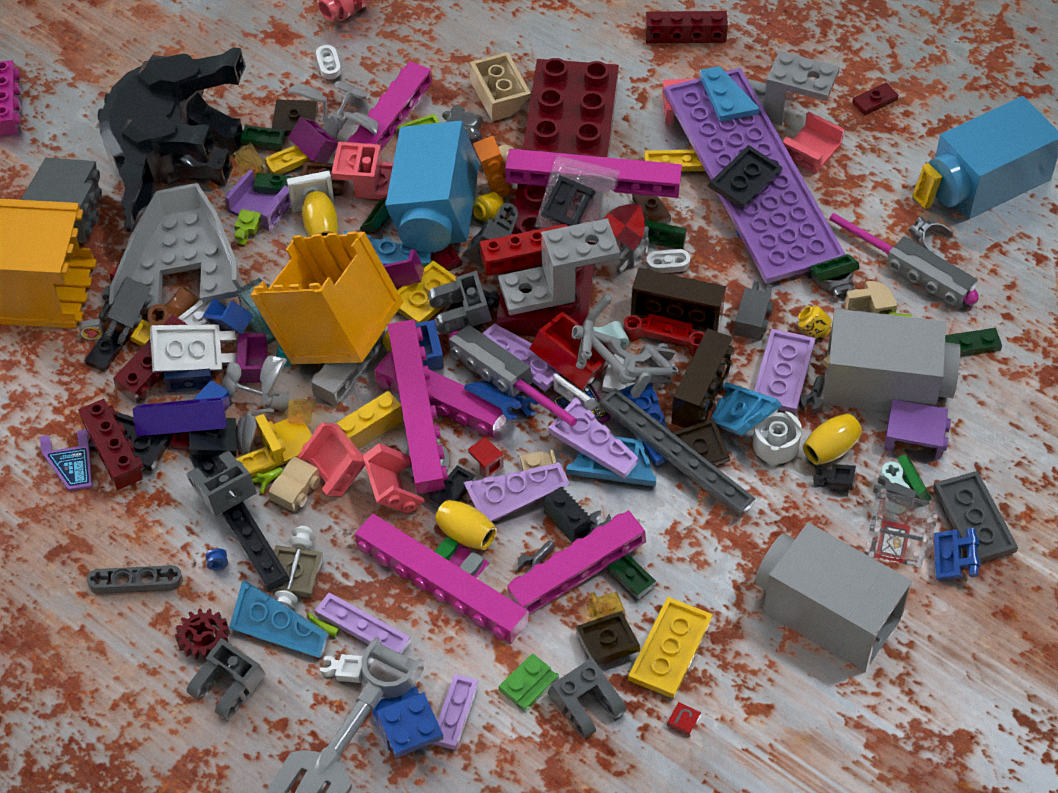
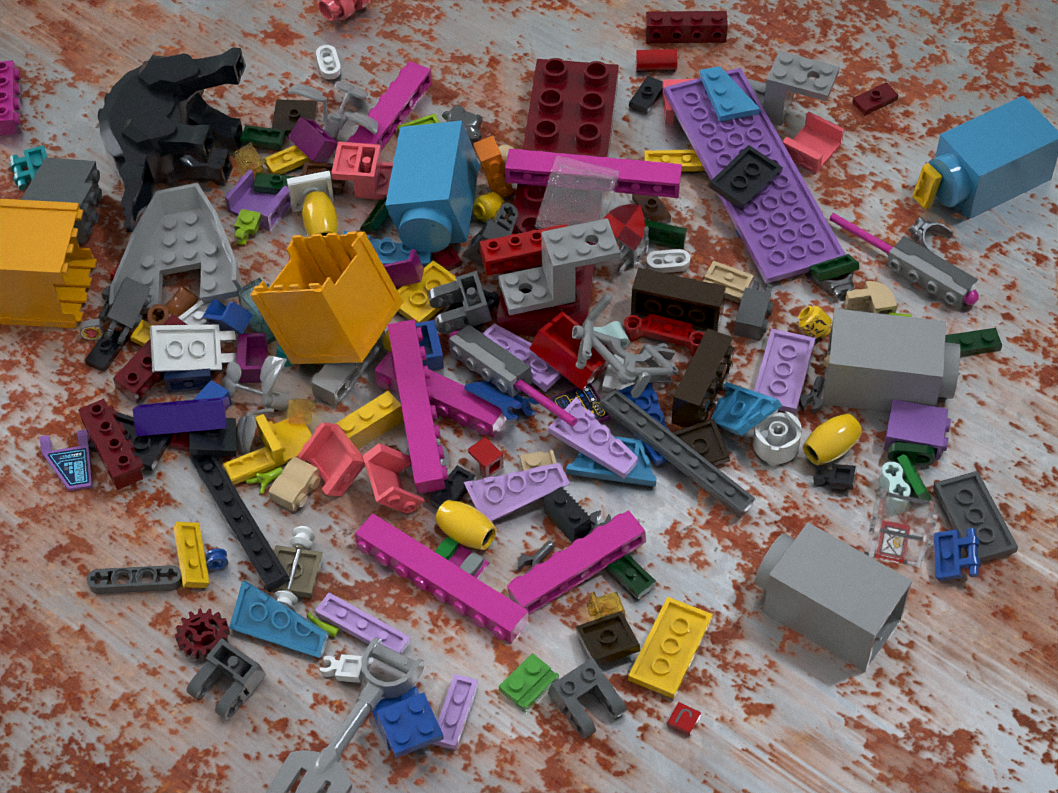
(32, 160): none -> teal plate
(191, 555): none -> yellow plate
(225, 488): dark grey brick -> none
(499, 85): tan slope -> none
(562, 198): black plate -> none
(570, 391): white slope -> none
(646, 95): none -> black plate
(656, 60): none -> red brick
(731, 278): none -> tan plate
(894, 488): dark grey bar -> none
(918, 454): none -> dark green plate

